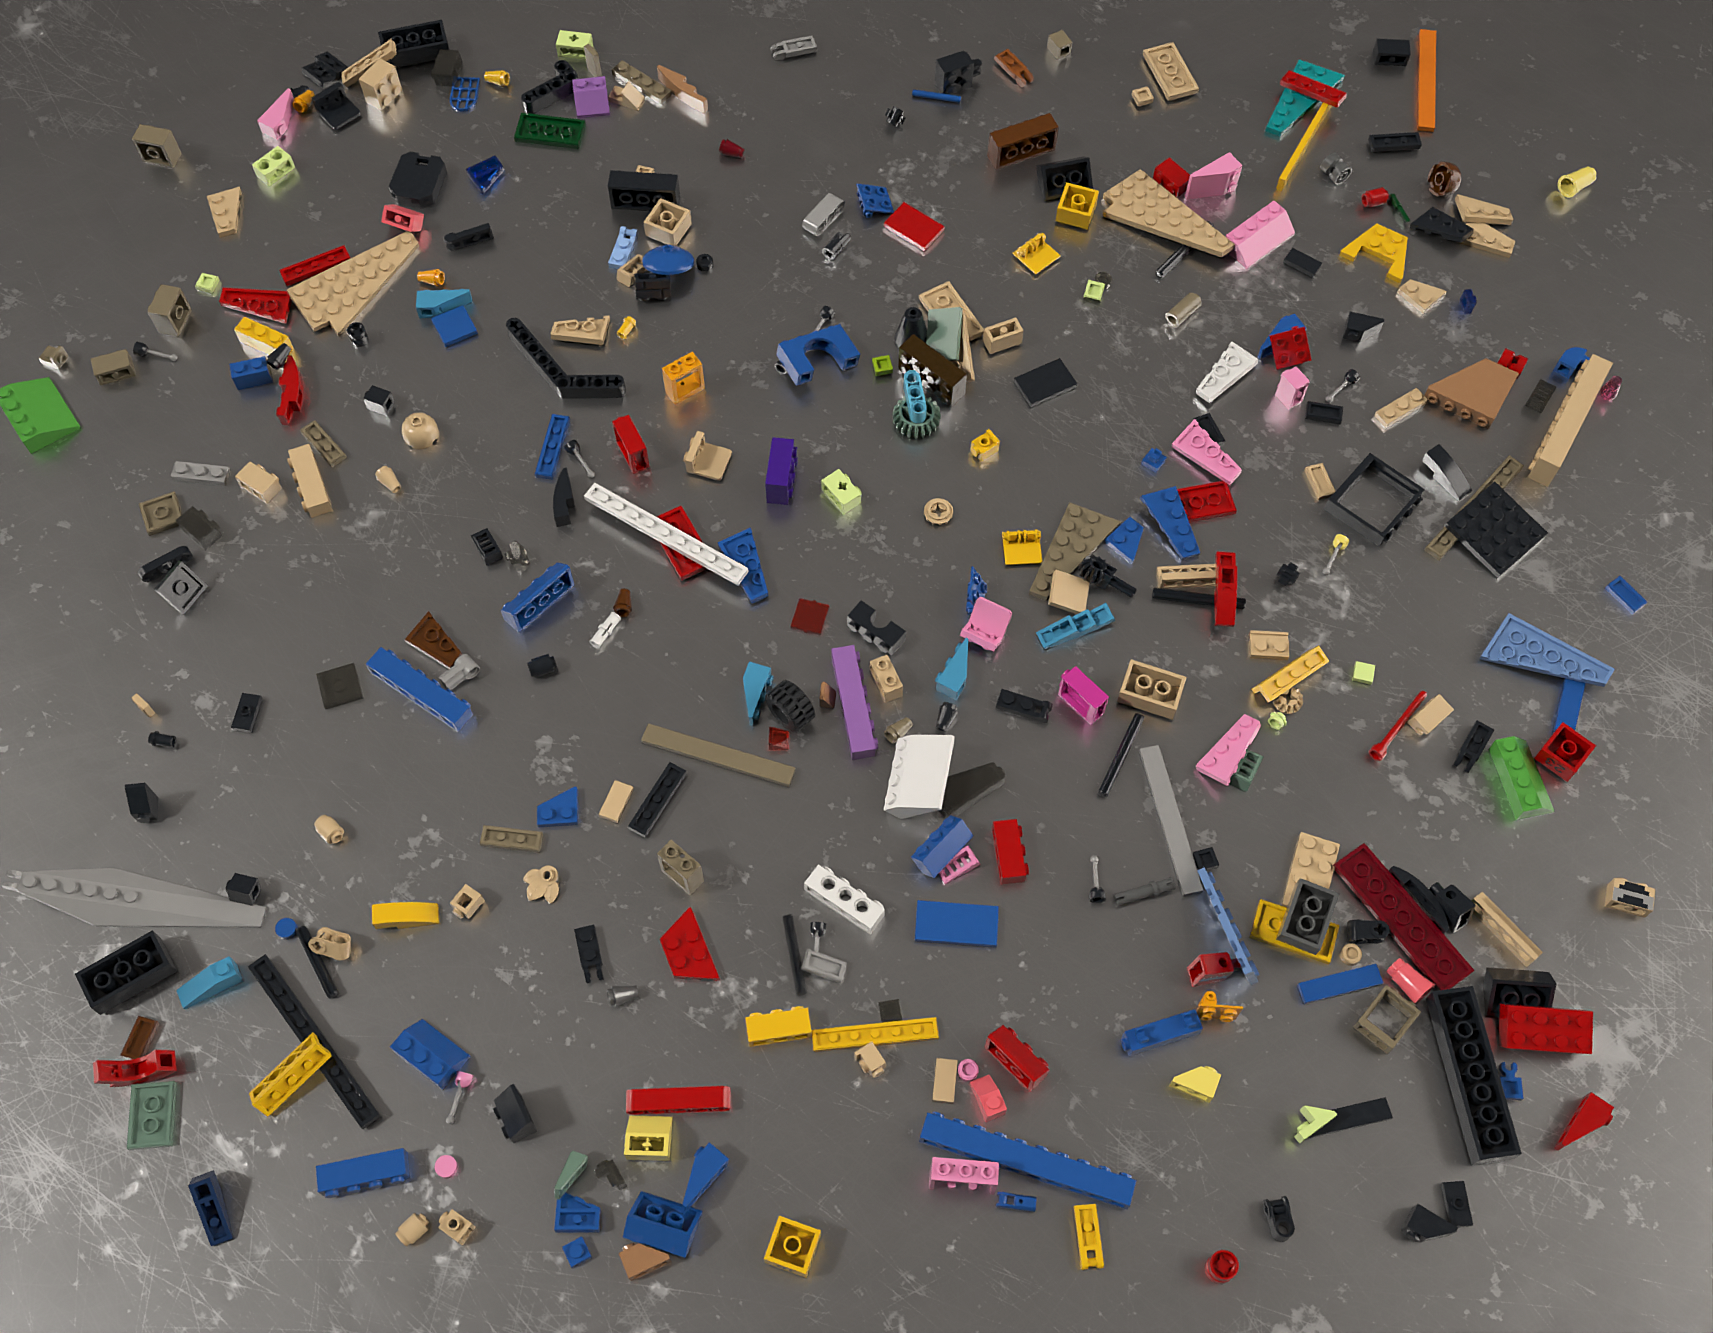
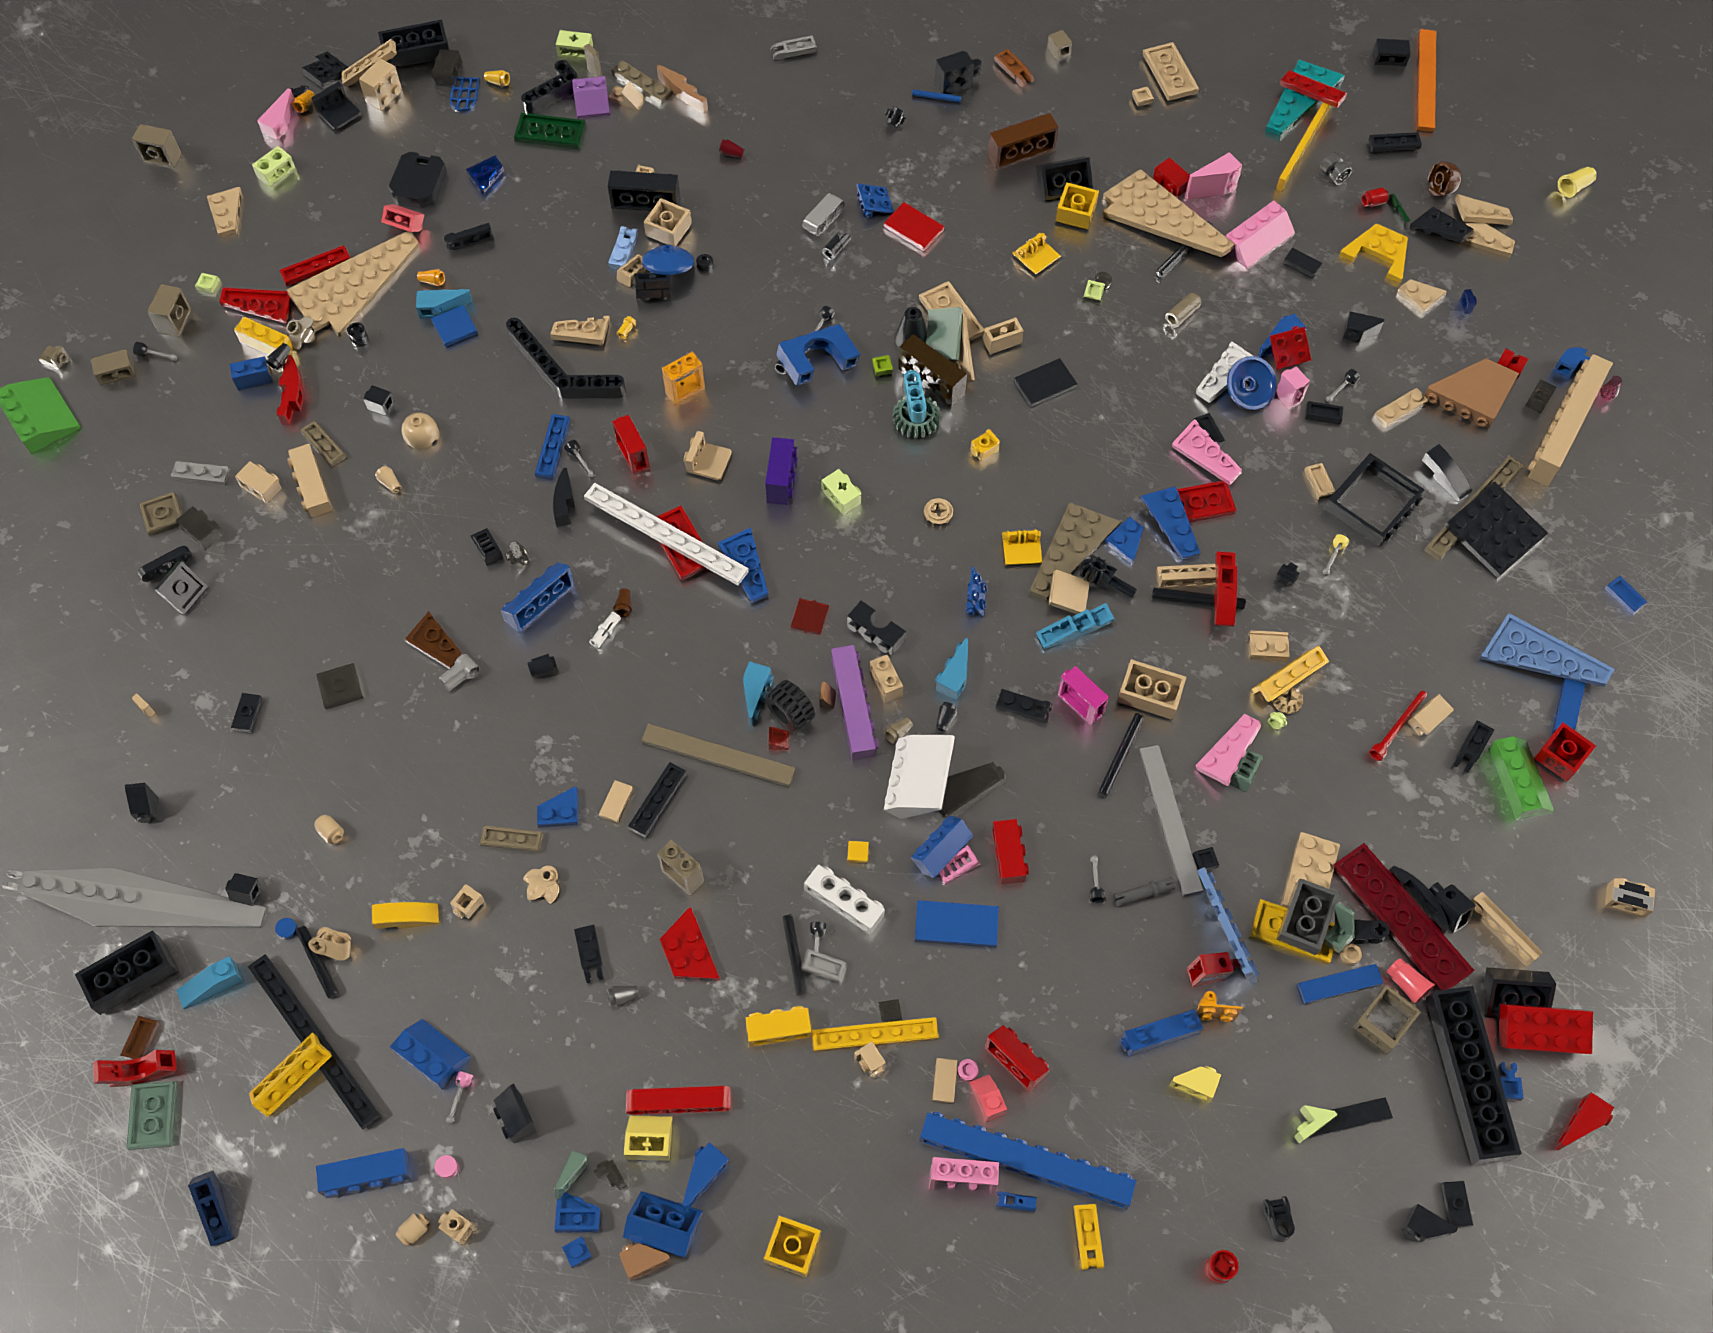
(156, 738): black pin -> none
(300, 332): none -> dark tan plate
(419, 689): blue brick -> none
(858, 852): none -> yellow tile
(987, 624): bright pink bracket -> none
(1154, 460): blue tile -> none
(1260, 382): none -> blue dish
(1343, 931): none -> sand green bracket
(1363, 673): yellowish green tile -> none

